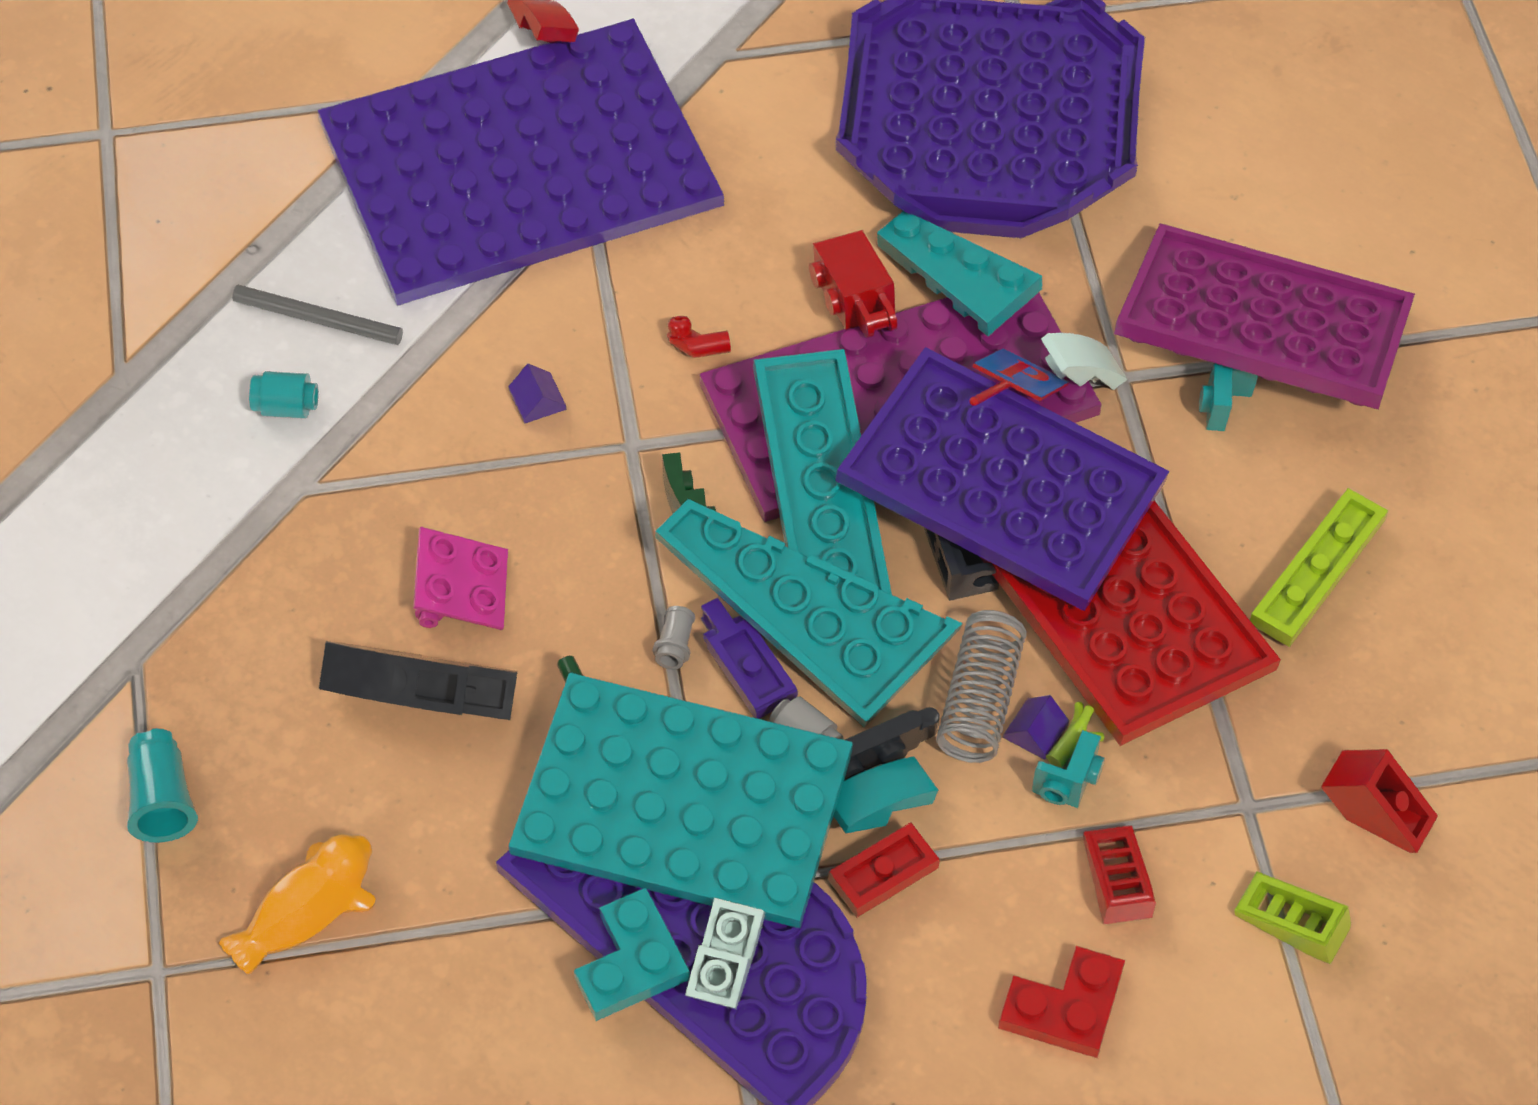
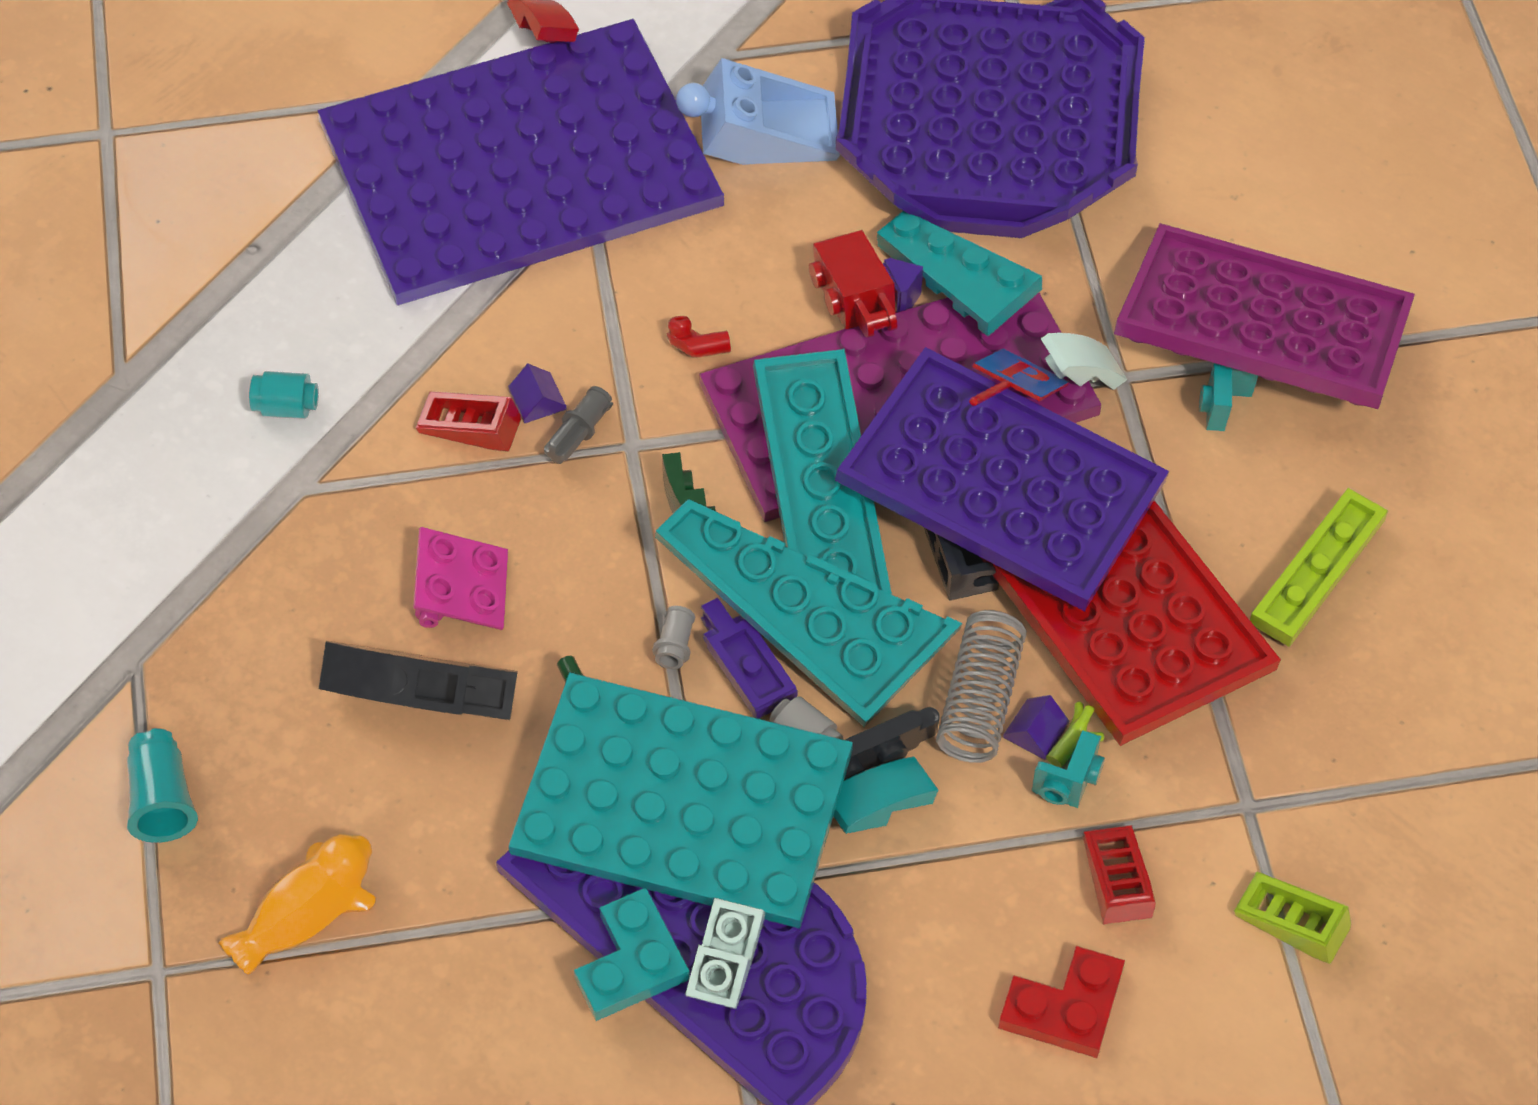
(317, 314): dark grey bar -> none
(494, 432): none -> red slope
(578, 424): none -> dark grey axle
(761, 116): none -> light blue slope
(883, 869): red plate -> none
(907, 282): none -> dark purple slope
(1380, 797): red slope -> none

